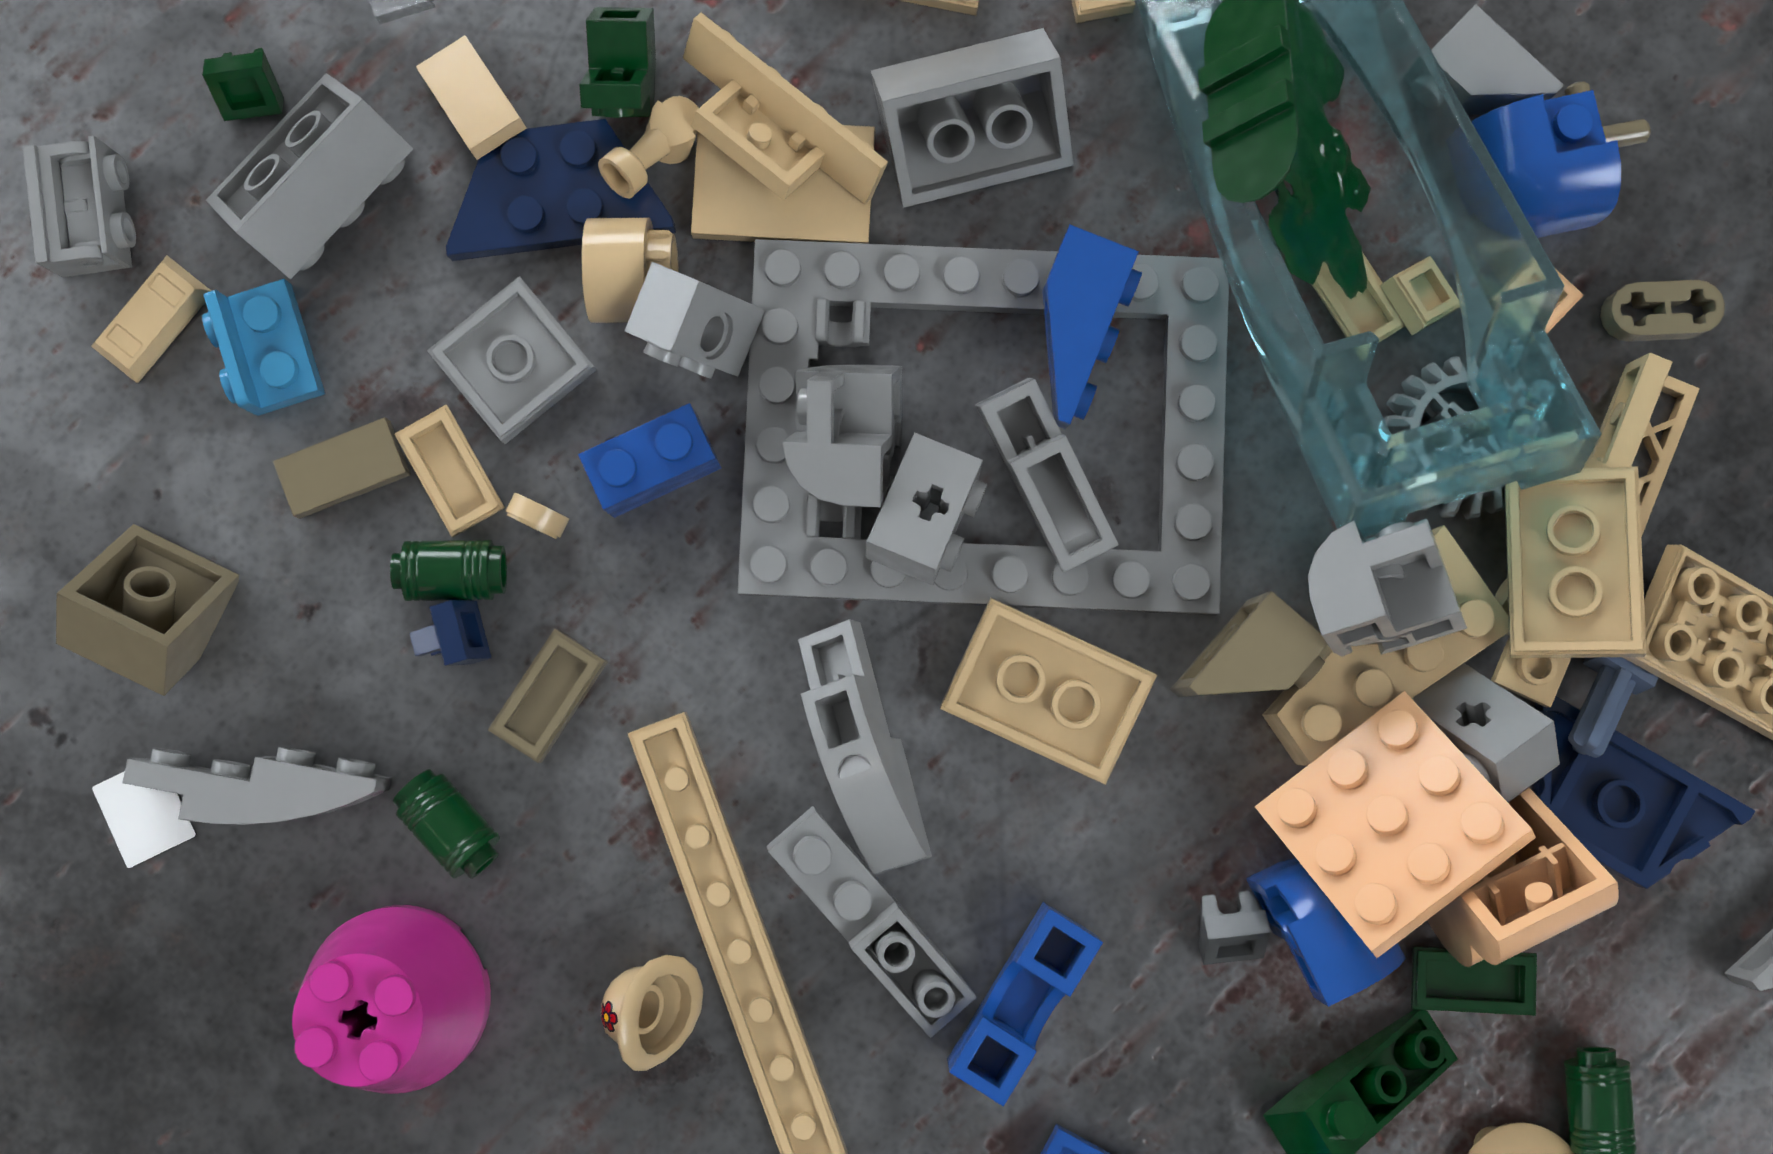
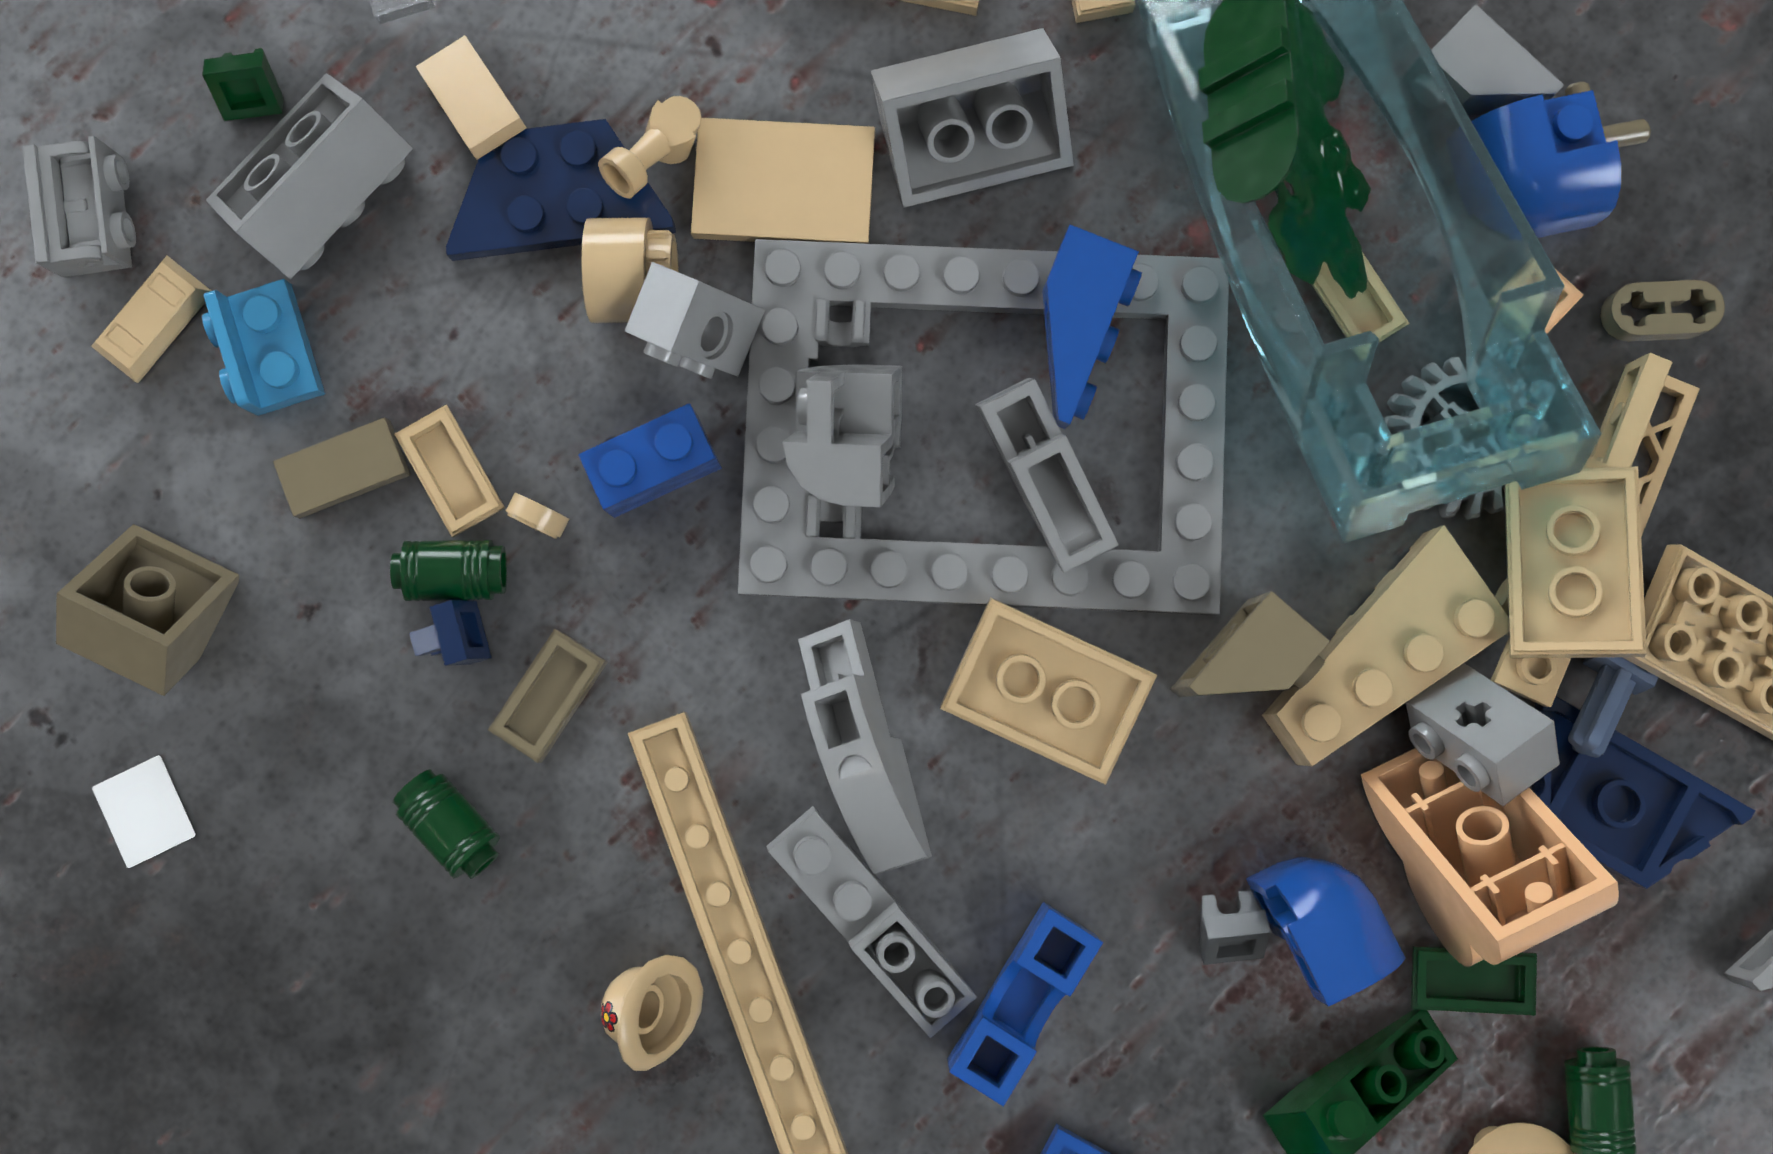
(277, 790): light grey slope -> none
(391, 1001): dark pink cone -> none
(511, 360): light grey tile -> none
(620, 62): dark green brick -> none
(771, 123): tan bracket -> none
(926, 475): light grey brick -> none
(1382, 589): light grey brick -> none
(1394, 823): light nougat plate -> none
(1420, 295): tan tile -> none

